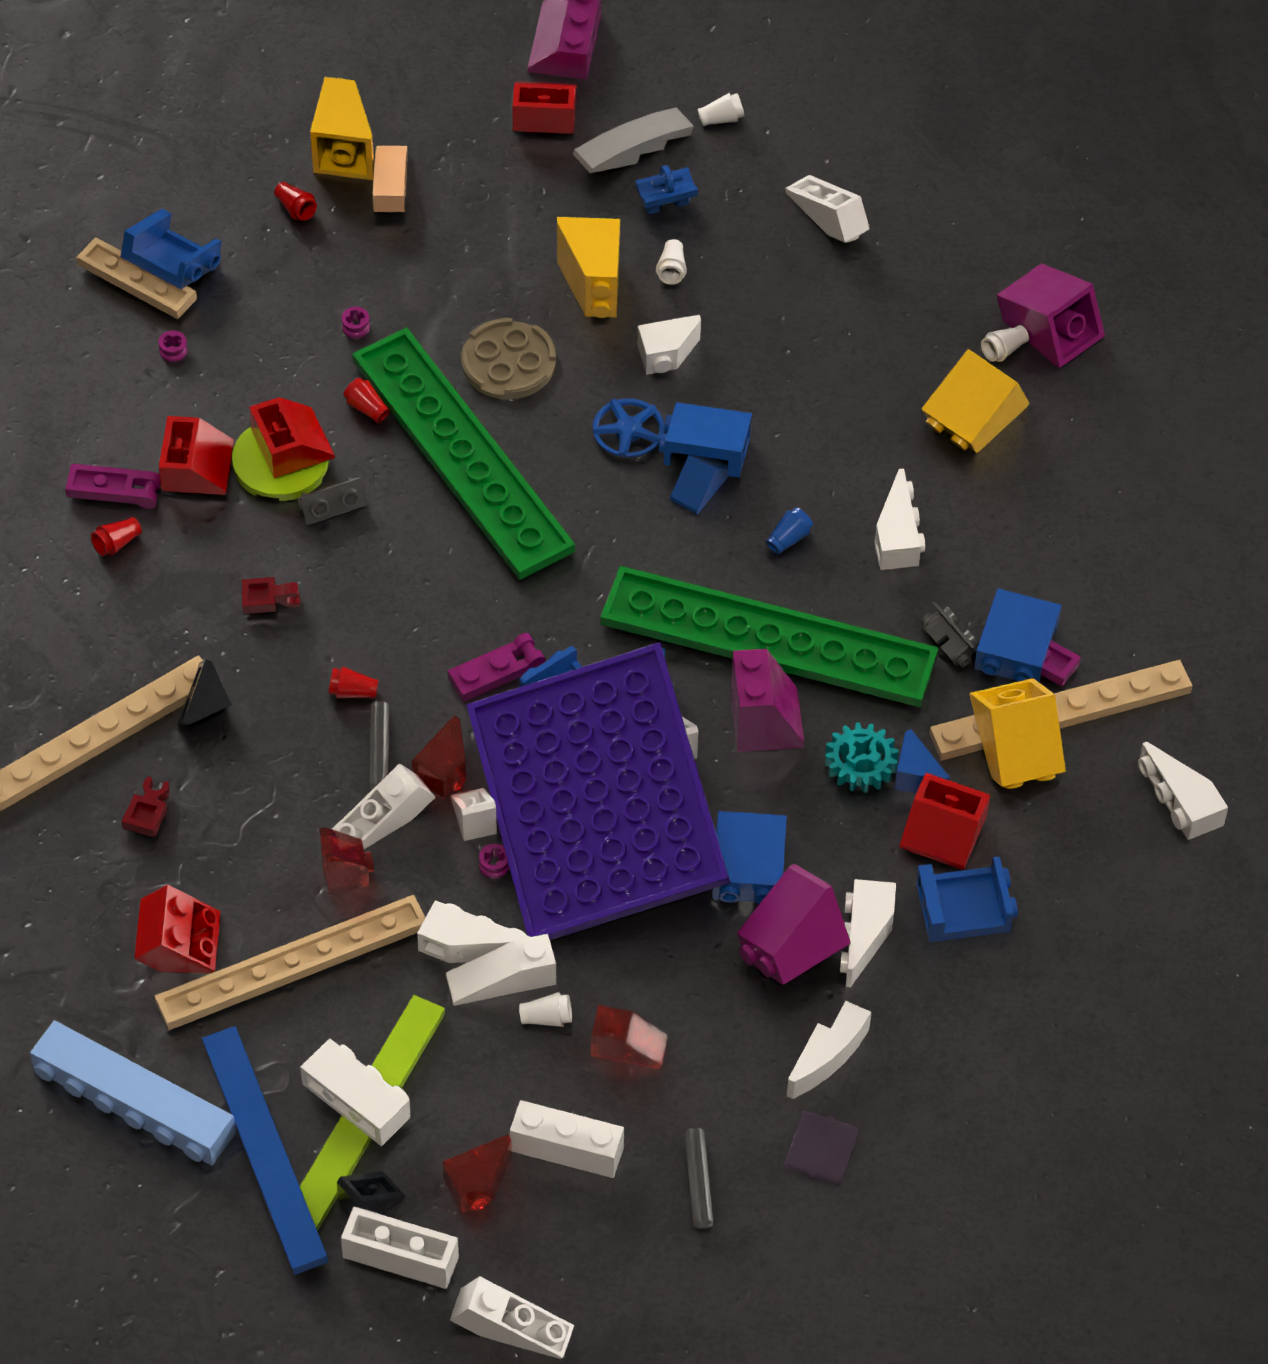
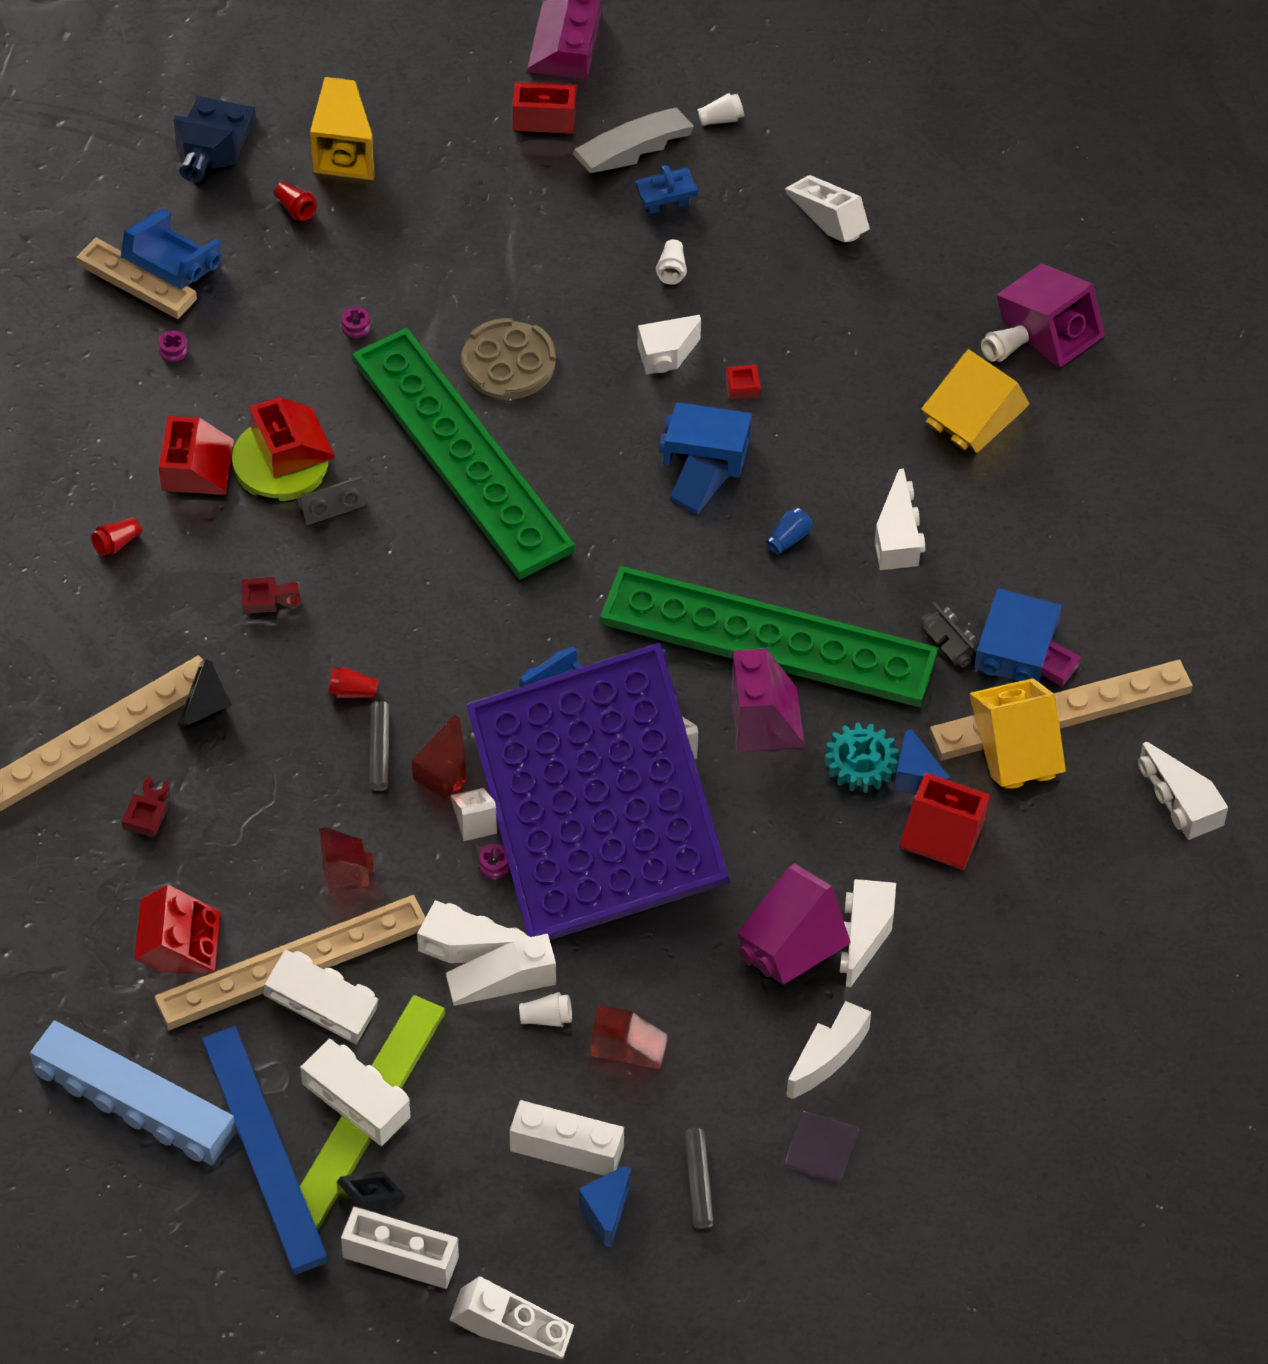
(113, 485): magenta plate -> none
(211, 135): none -> dark blue plate
(321, 995): none -> white brick
(365, 399): red cone -> none
(387, 807): white slope -> none
(390, 179): light nougat slope -> none
(477, 1174): clear red slope -> none
(495, 667): magenta plate -> none
(590, 262): yellow slope -> none
(604, 1201): none -> blue slope
(628, 428): blue wheel -> none
(743, 381): none -> red tile
(752, 854): blue panel -> none
(966, 901): blue panel -> none

